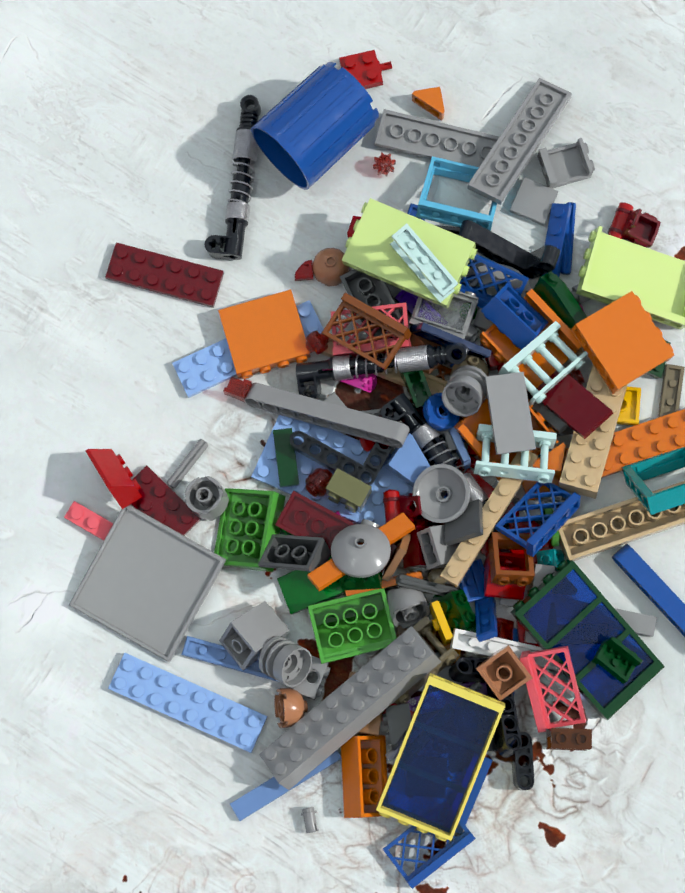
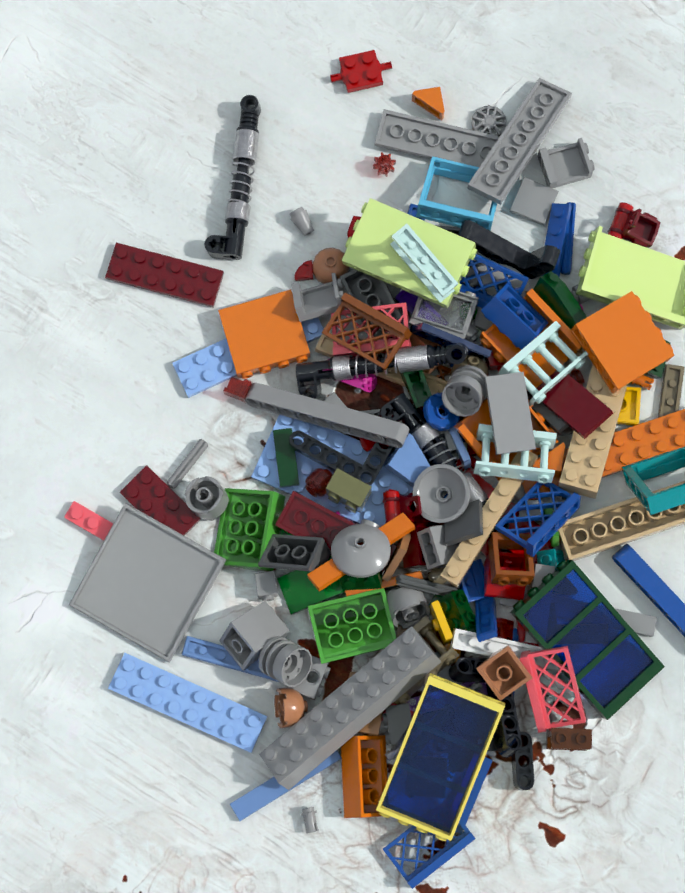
(115, 476): red slope -> none
(266, 585): none -> light grey brick
(301, 220): none -> light grey cone
(315, 124): blue container -> none
(316, 342): clear red gear -> none
(318, 299): none -> light grey panel
(489, 121): none -> light grey wheel
(617, 659): dark green bracket -> none
(641, 382): none -> orange pin

